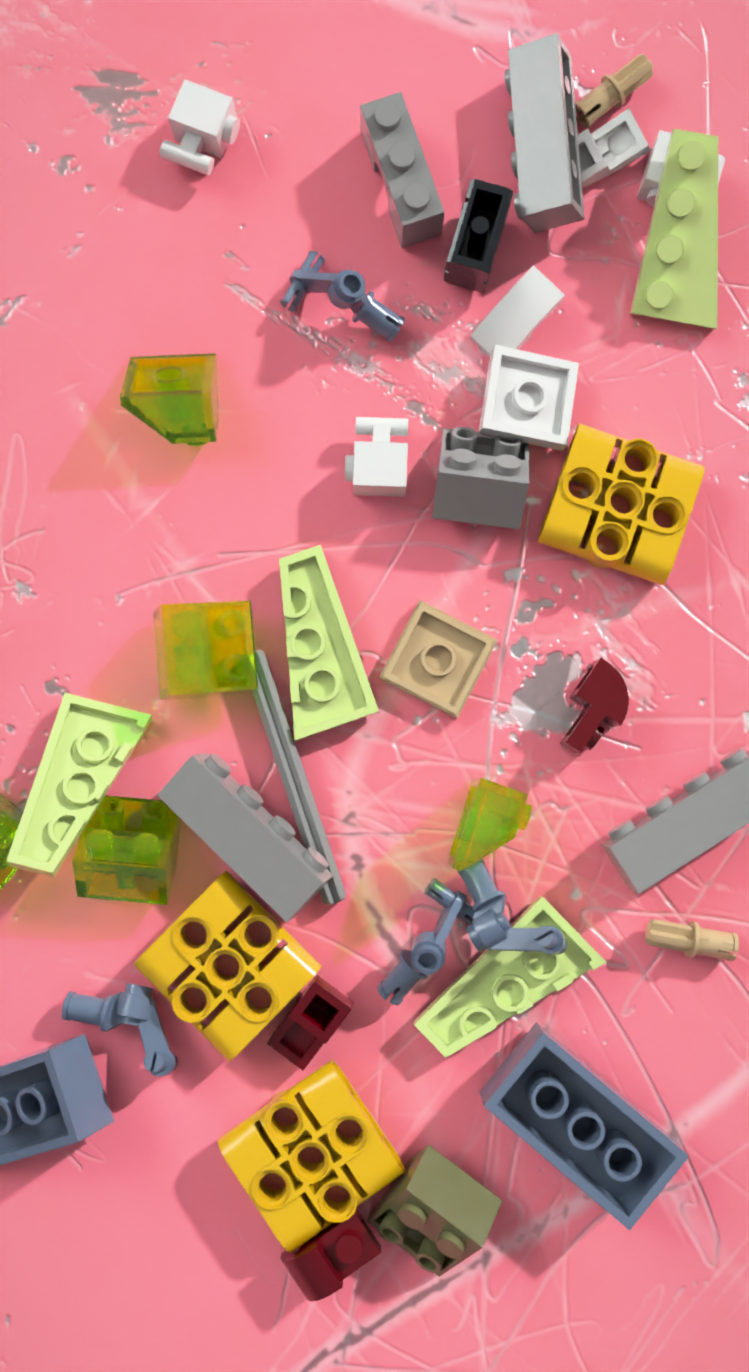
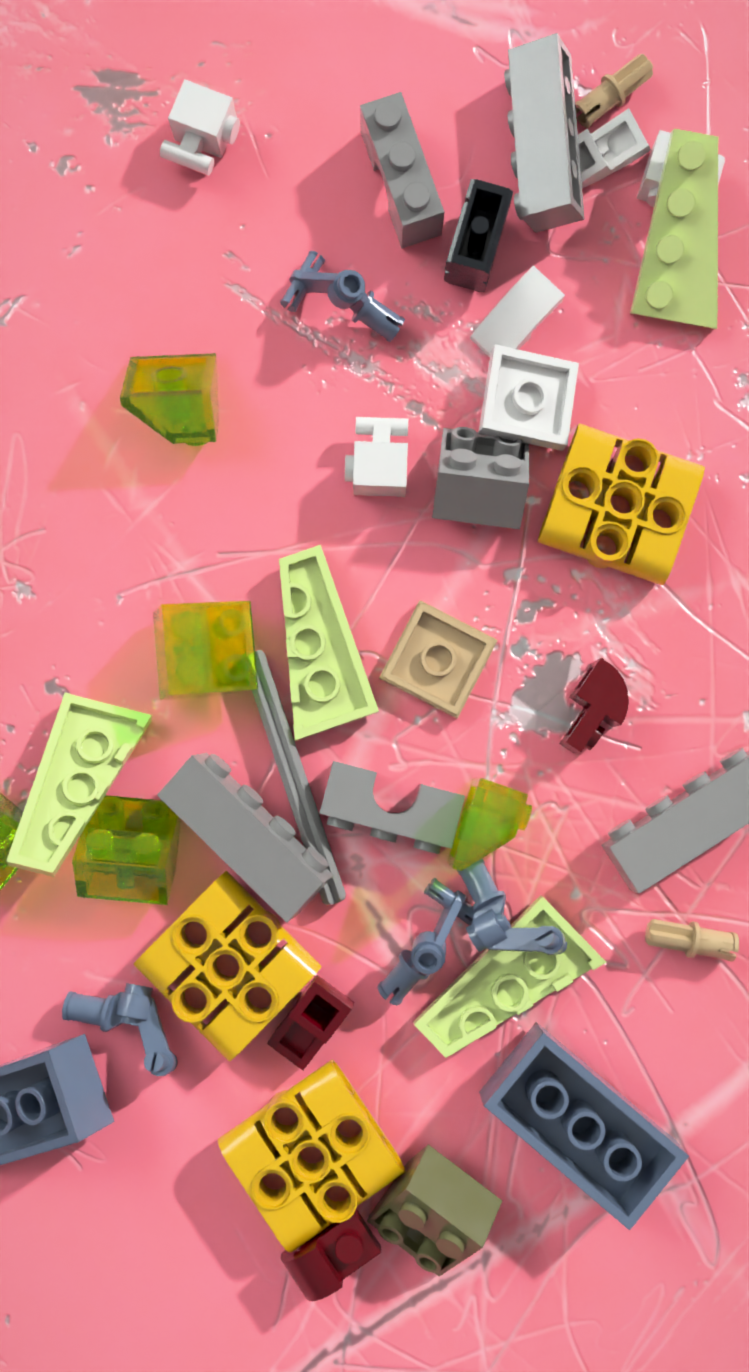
(429, 820): none -> light grey arch

